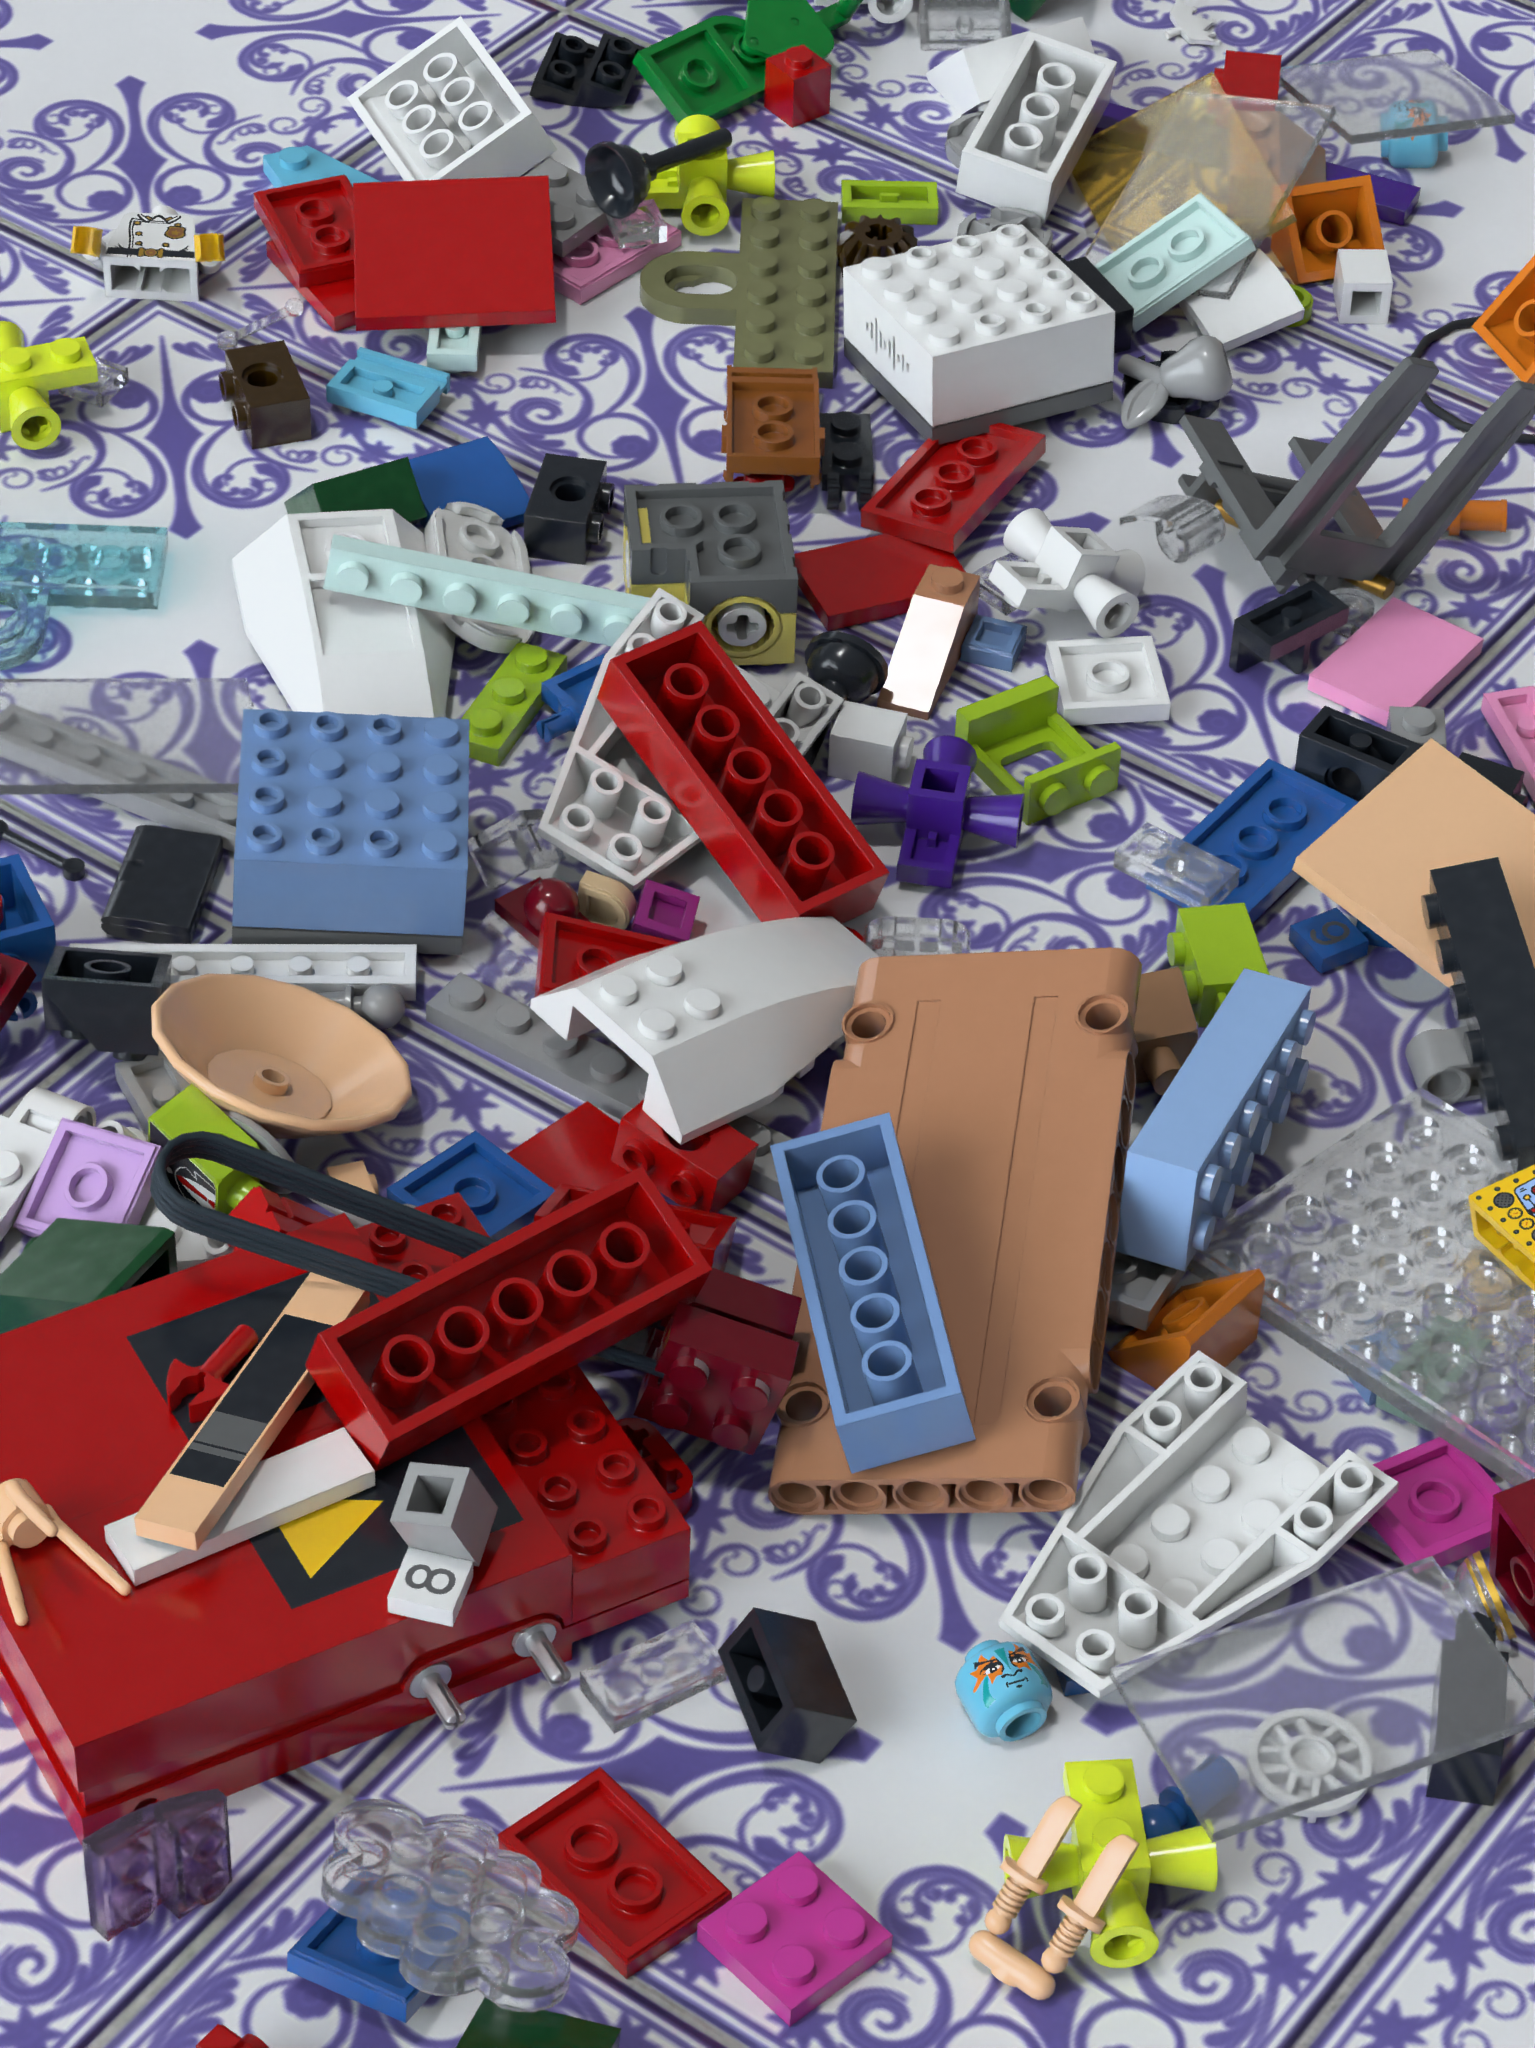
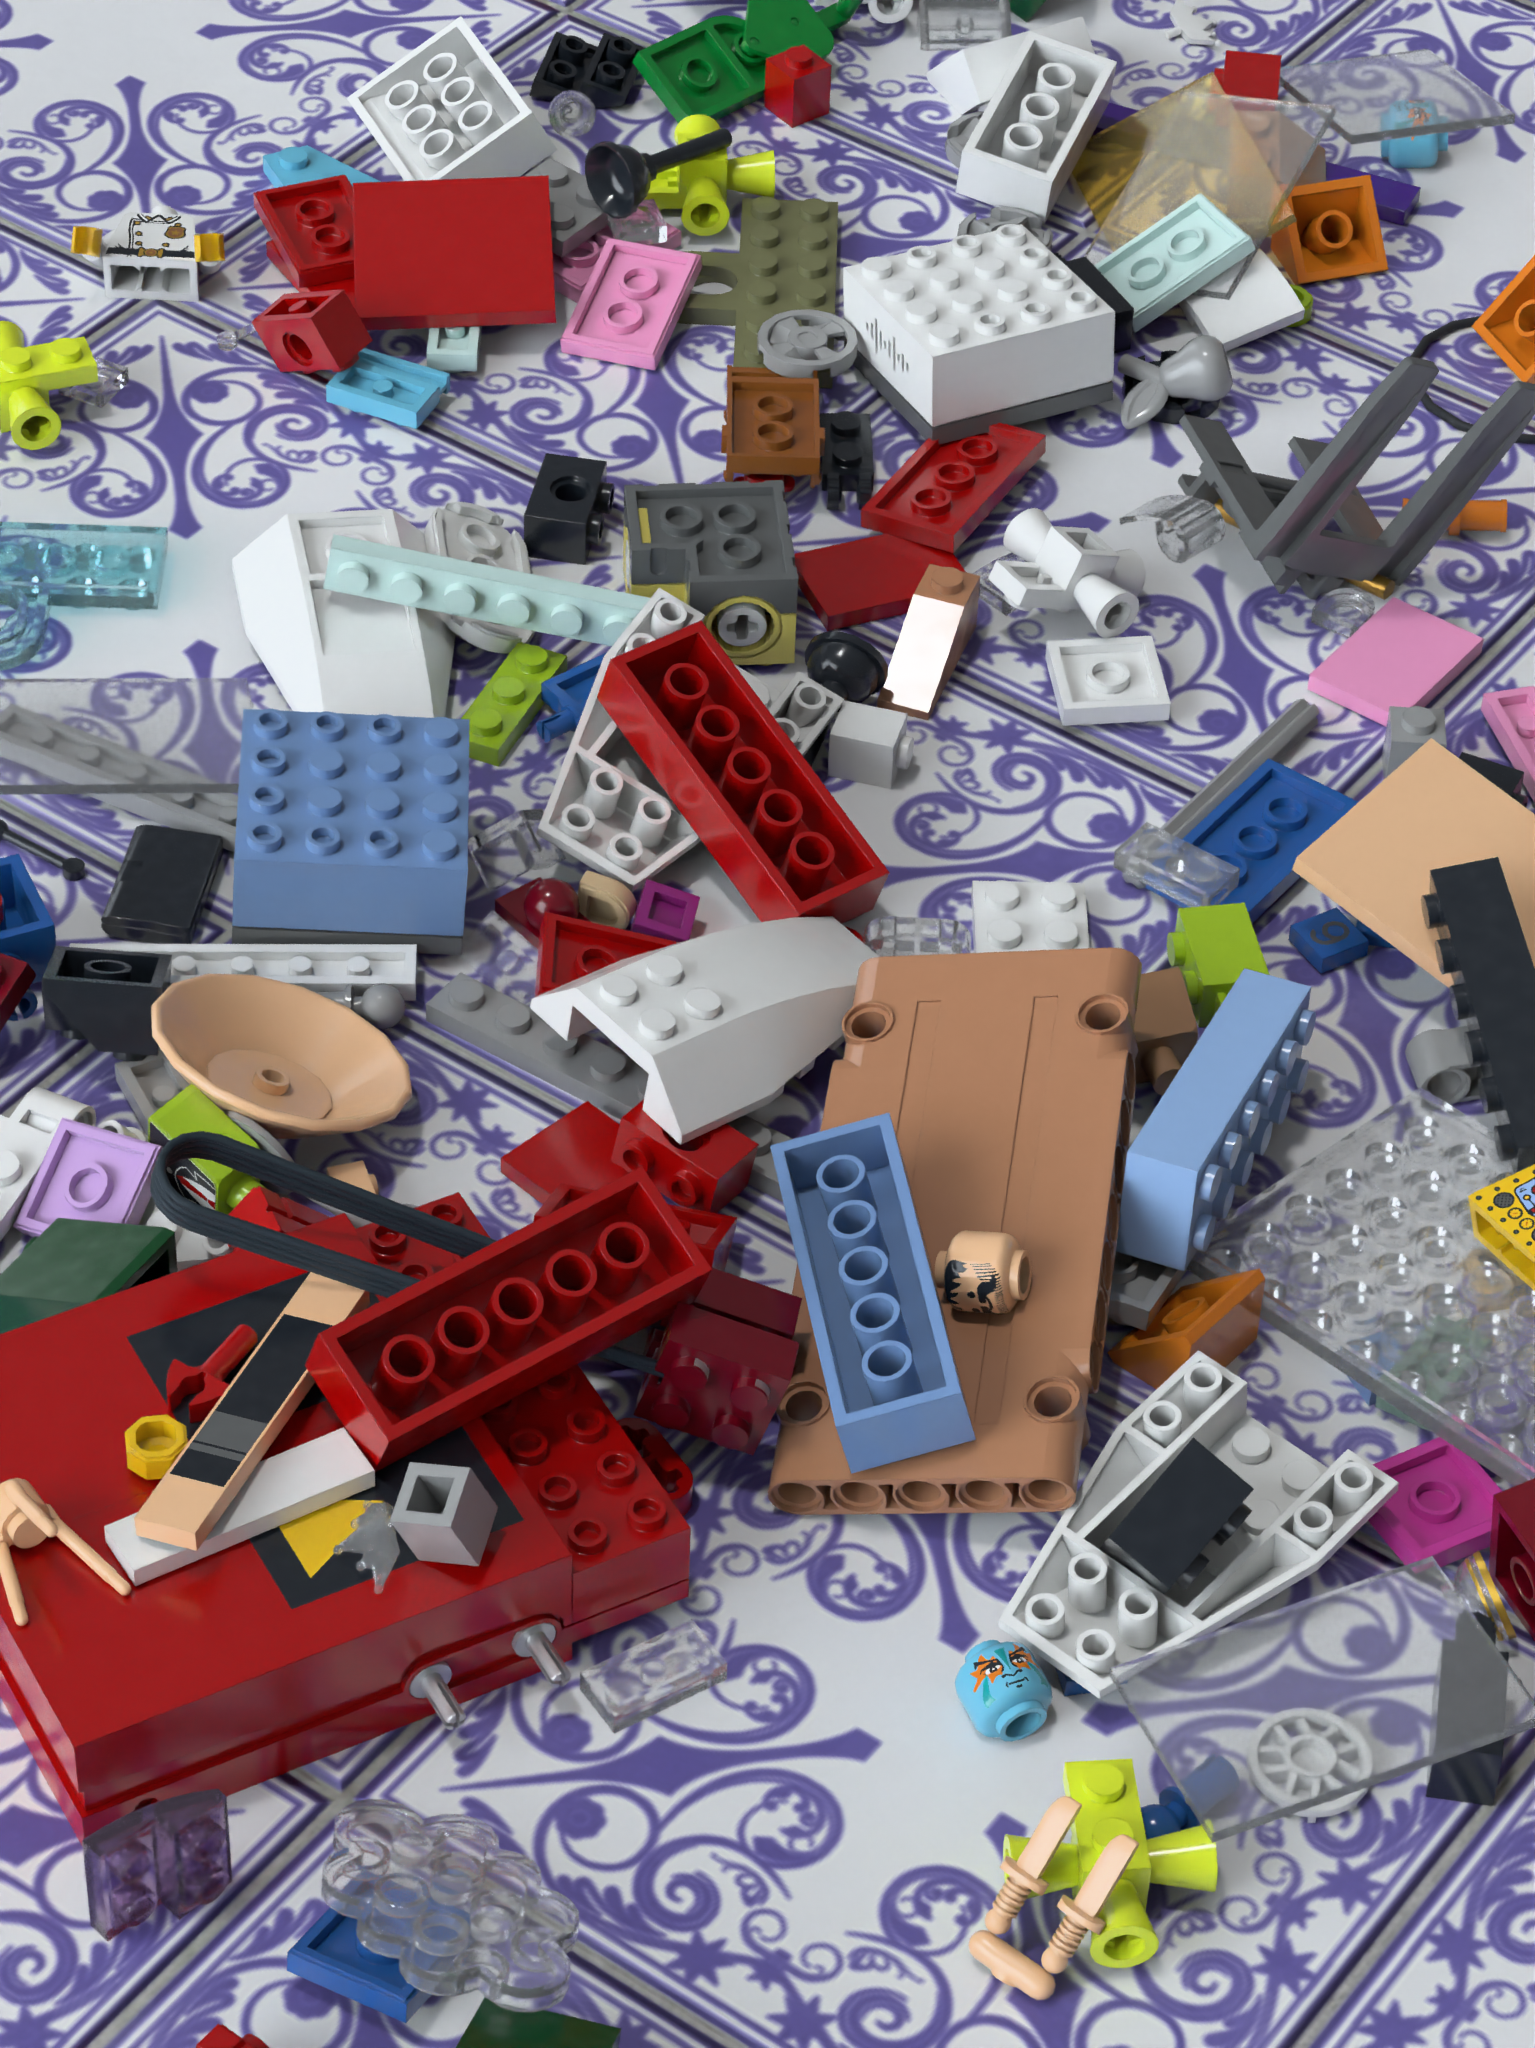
(154, 1445): none -> yellow tile
(266, 395): dark brown brick -> none
(312, 331): none -> red brick
(373, 488): dark green slope -> none
(374, 1540): none -> clear piece
(430, 1586): white tile -> none
(470, 474): blue slope -> none
(489, 1180): blue plate -> none
(571, 114): none -> clear plate
(619, 1868): red tile -> none
(631, 304): none -> bright pink tile
(786, 1685): black brick -> none
(794, 1938): dark pink plate -> none
(800, 350): none -> light grey piece
(873, 239): dark brown gear -> none
(909, 200): lime tile -> none
(937, 811): dark purple brick -> none
(984, 1272): none -> light nougat head
(993, 643): medium blue tile -> none
(1027, 722): lime window -> none
(1028, 916): none -> white plate
(1178, 1517): none -> black slope
(1271, 744): none -> light grey axle
(1286, 628): black panel -> none
(1349, 753): black brick -> none
(1362, 286): white brick -> none

